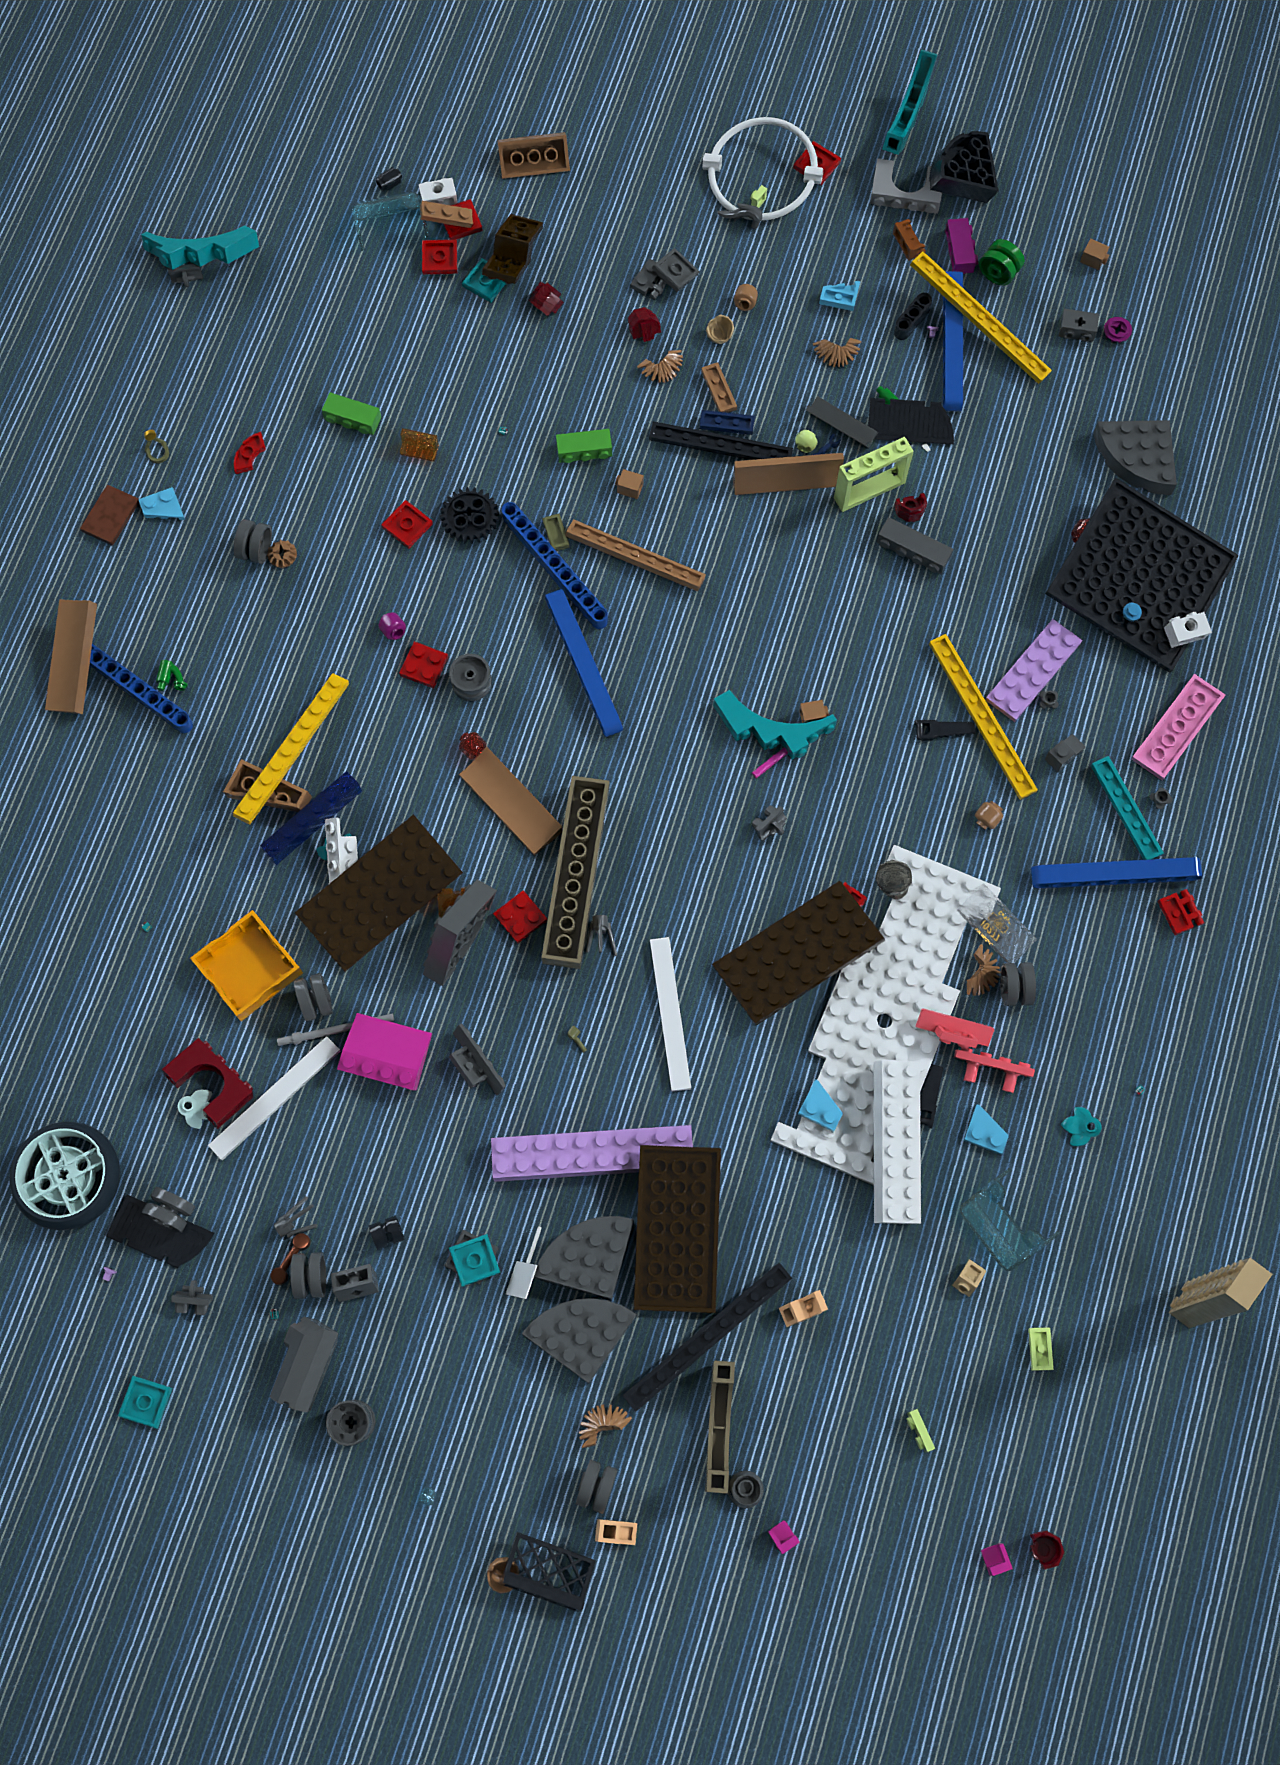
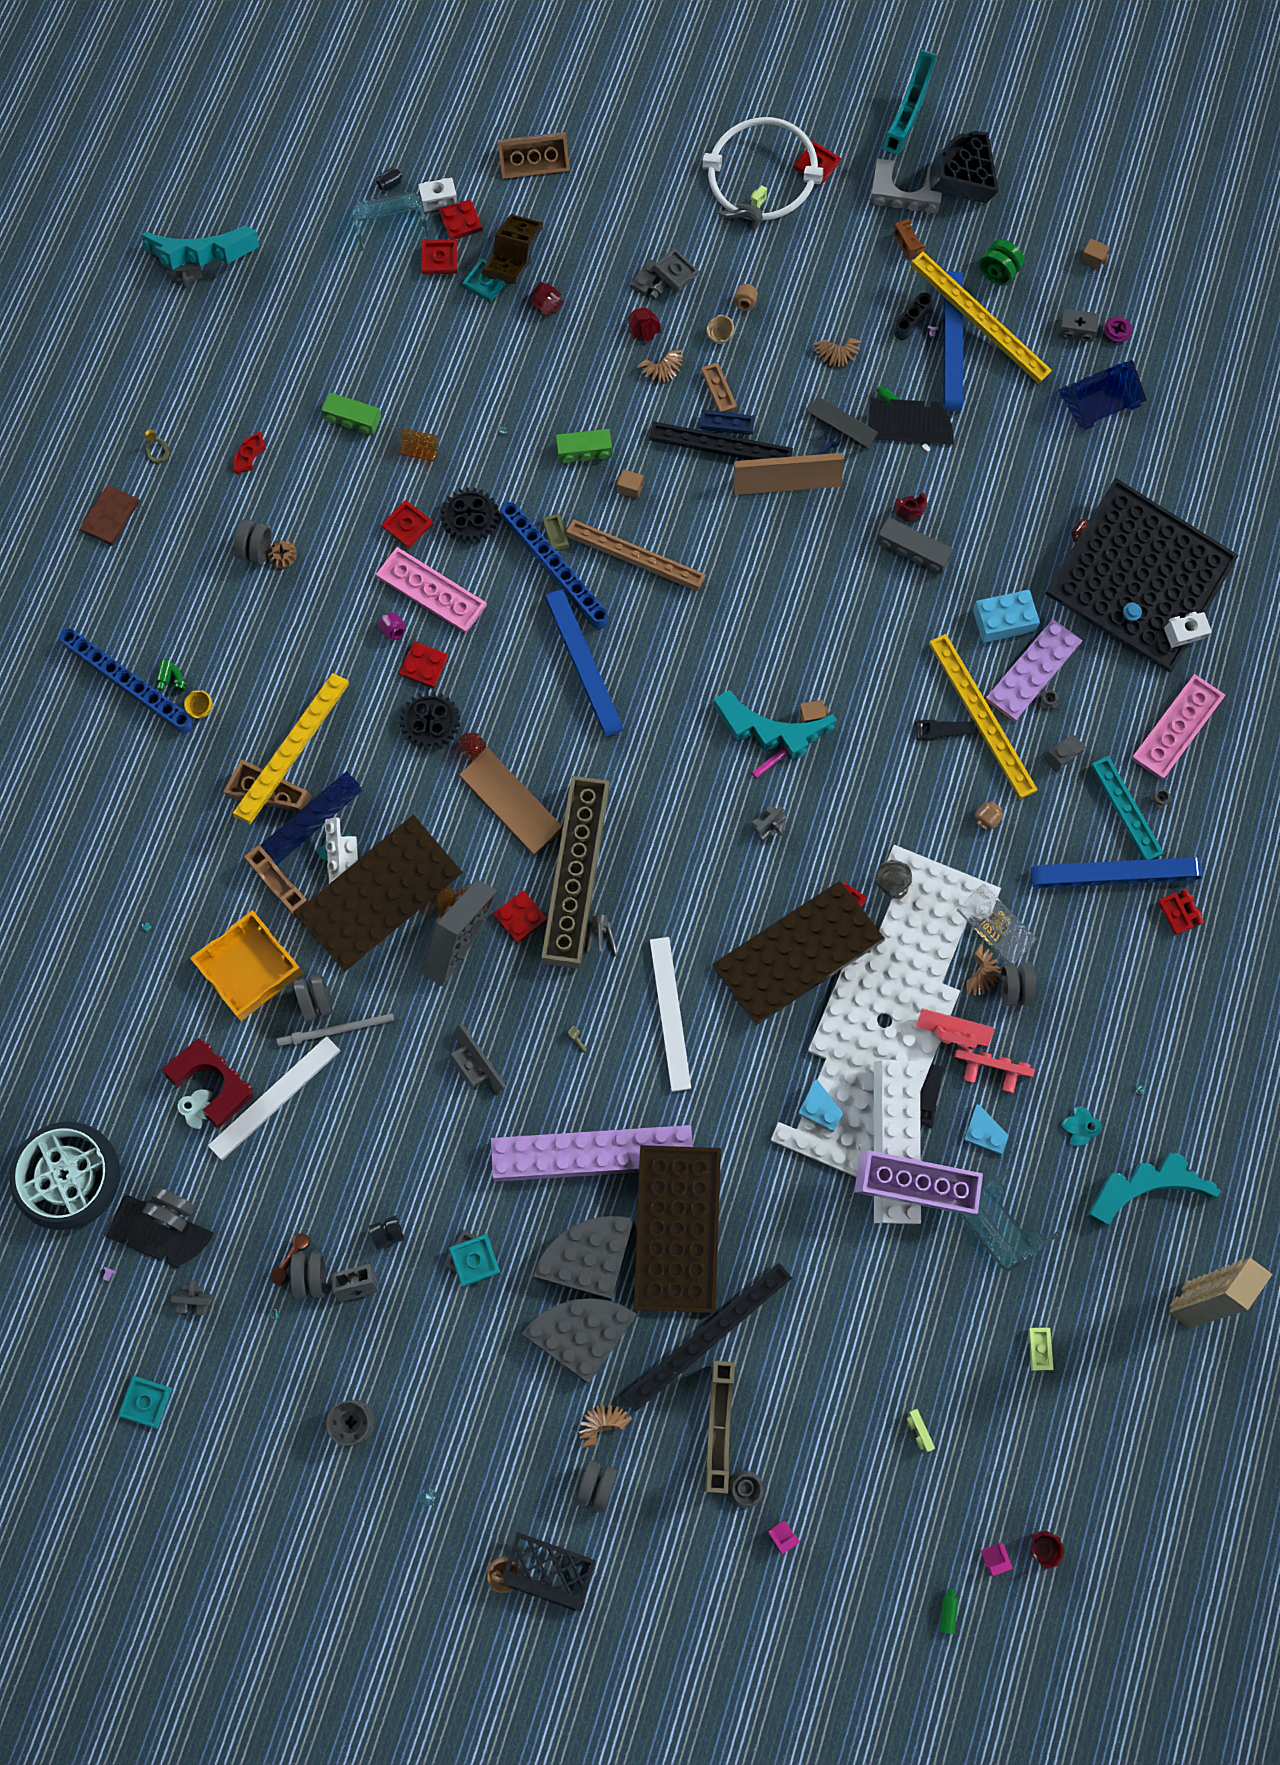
(71, 656): medium nougat arch -> none
(162, 505): medium azure wing -> none
(198, 704): none -> yellow hair
(275, 879): none -> medium nougat arch
(285, 1223): dark grey plant -> none
(305, 1364): dark grey brick -> none
(385, 1051): dark pink slope -> none
(413, 719): none -> black gear
(431, 590): none -> bright pink plate
(446, 214): medium nougat plate -> none
(470, 677): dark grey wheel -> none
(523, 1273): white piece -> none
(616, 1532): light nougat brick -> none
(803, 1308): light nougat brick -> none
(806, 441): yellowish green piece -> none
(840, 296): medium azure wing -> none
(851, 496): yellowish green window -> none
(918, 1182): none -> lavender brick
(949, 1612): none -> green cylinder
(961, 245): magenta brick -> none
(969, 1278): tan bracket -> none
(1006, 616): none -> medium azure brick
(1104, 394): none -> clear blue windscreen
(1139, 453): dark grey brick -> none
(1145, 1178): none -> teal arch

